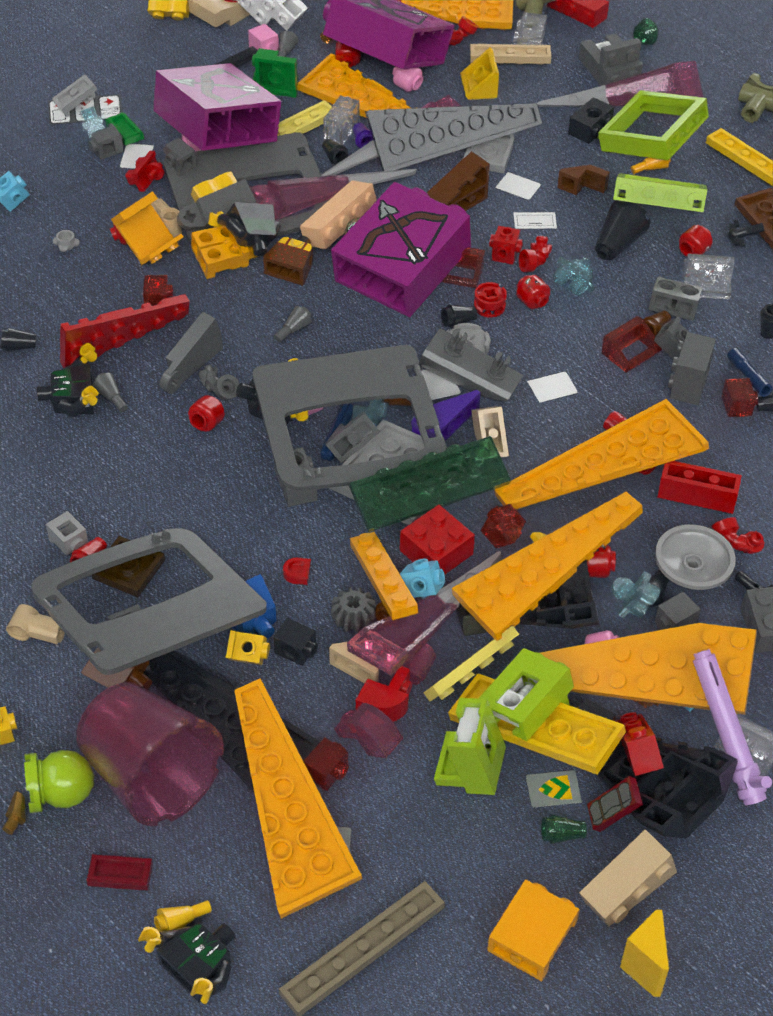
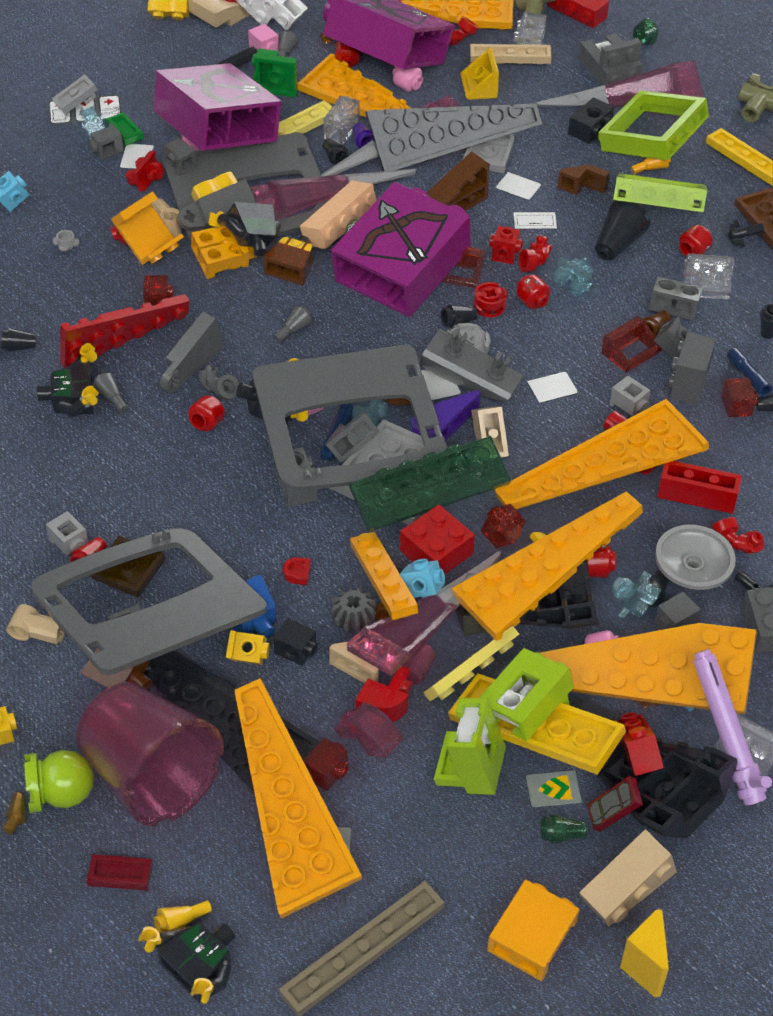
(630, 396): none -> light grey brick

